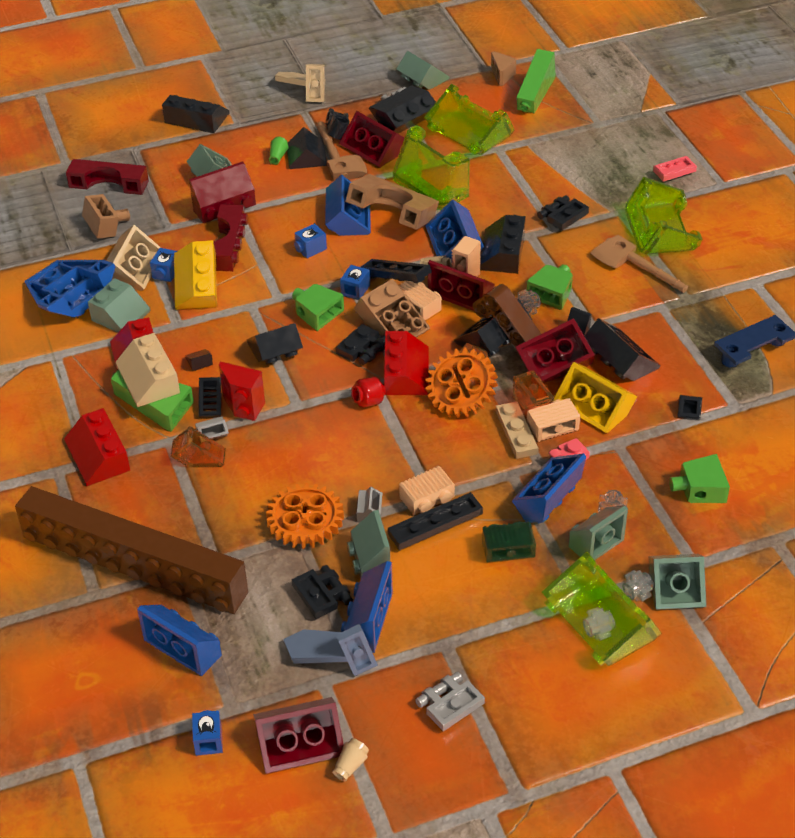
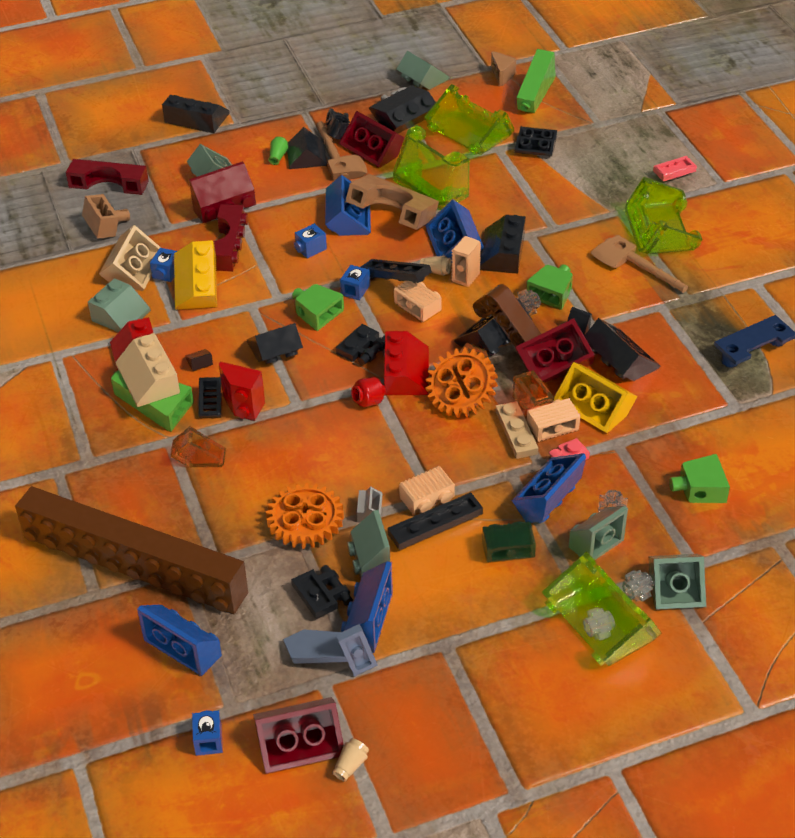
(69, 285): blue wedge -> none
(97, 448): red slope -> none
(213, 428): light grey piece -> none
(313, 80): tan piece -> none
(390, 310): medium nougat slope -> none
(453, 706): light grey plate -> none
(456, 285): dark red slope -> none
(536, 141): none -> black slope
(563, 212): black plate -> none
(689, 407): black slope -> none

